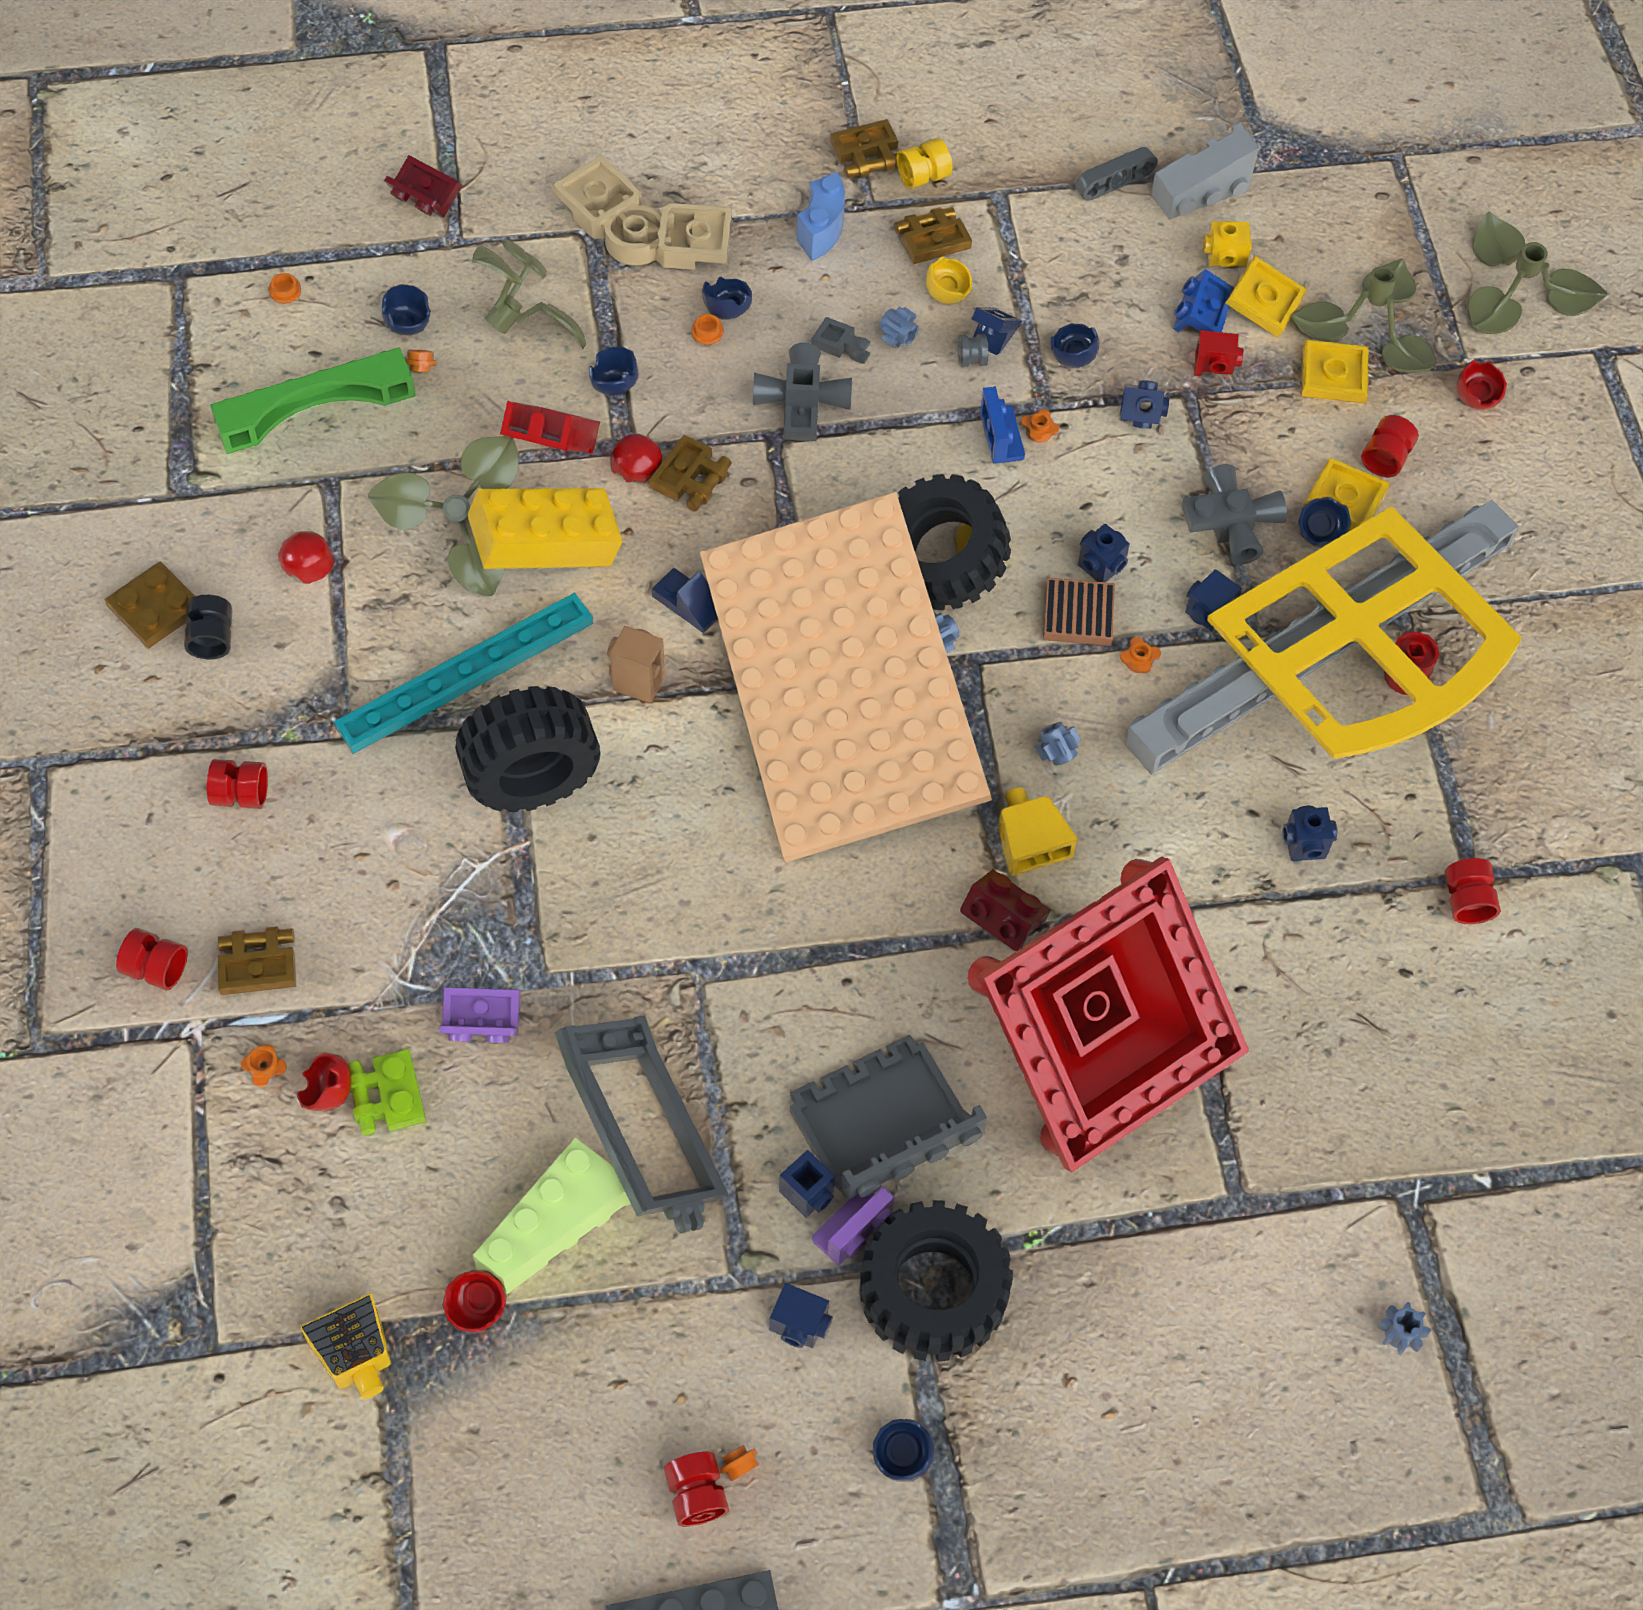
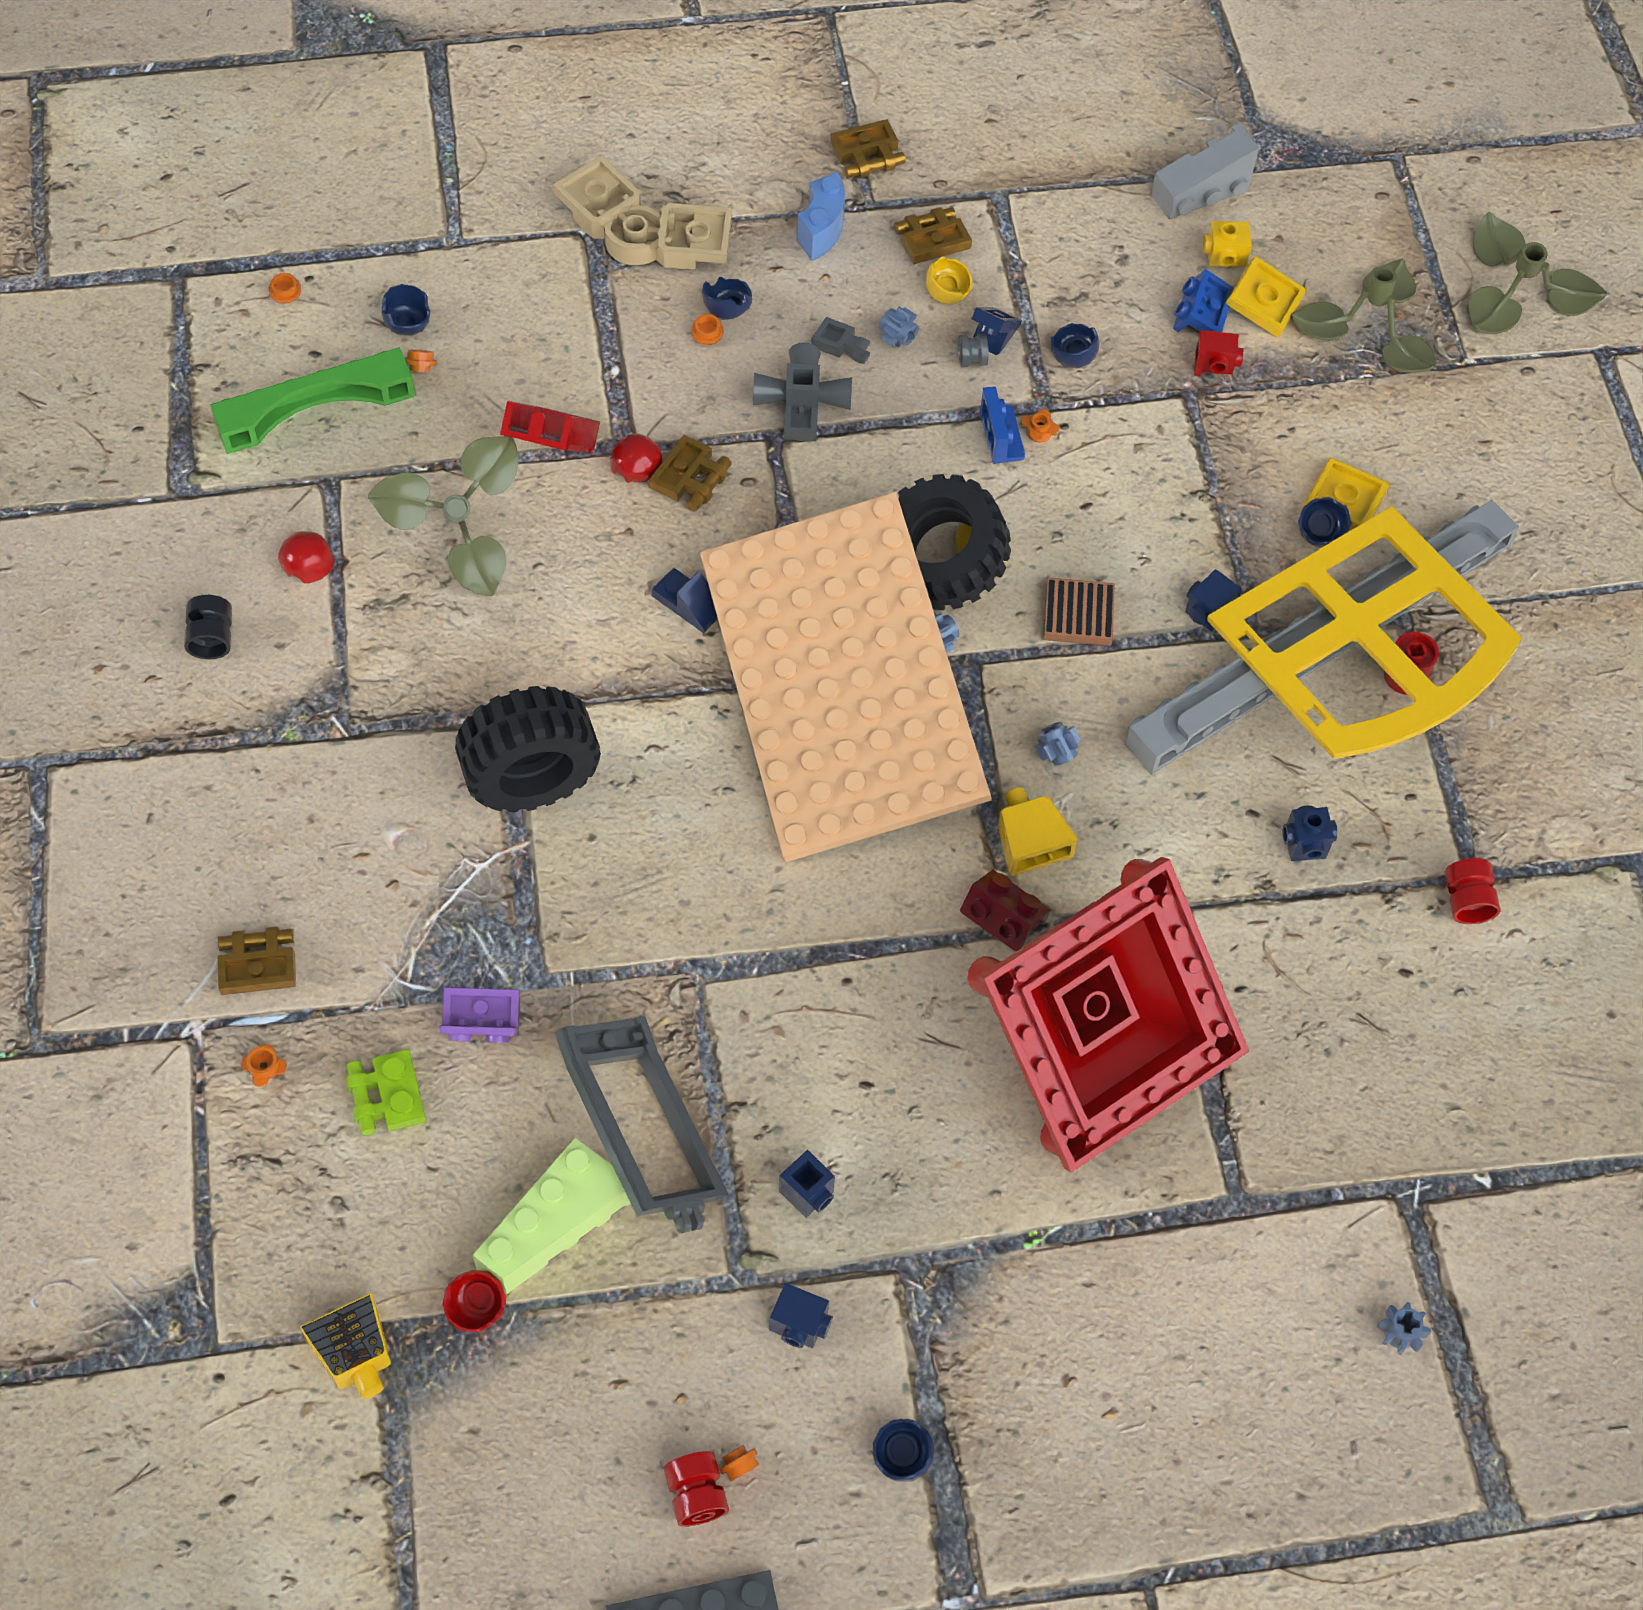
(151, 604): pearl gold plate -> none
(156, 960): red wheel -> none
(235, 783): red wheel -> none
(327, 1083): red hair -> none
(425, 186): dark red bracket -> none
(463, 673): teal plate -> none
(507, 308): olive plant -> none
(544, 528): yellow brick -> none
(614, 371): dark blue hair -> none
(637, 663): medium nougat brick -> none
(852, 1224): medium lavender bracket -> none
(883, 1117): dark grey hinge -> none
(924, 163): yellow wheel -> none
(948, 1233): black tyre -> none
(1103, 553): dark blue brick -> none
(1116, 173): dark grey beam -> none
(1131, 401): dark blue brick -> none
(1138, 663): orange plate -> none
(1233, 513): dark grey brick -> none
(1335, 371): yellow tile -> none
(1389, 446): red wheel -> none
(1481, 385): red hair -> none

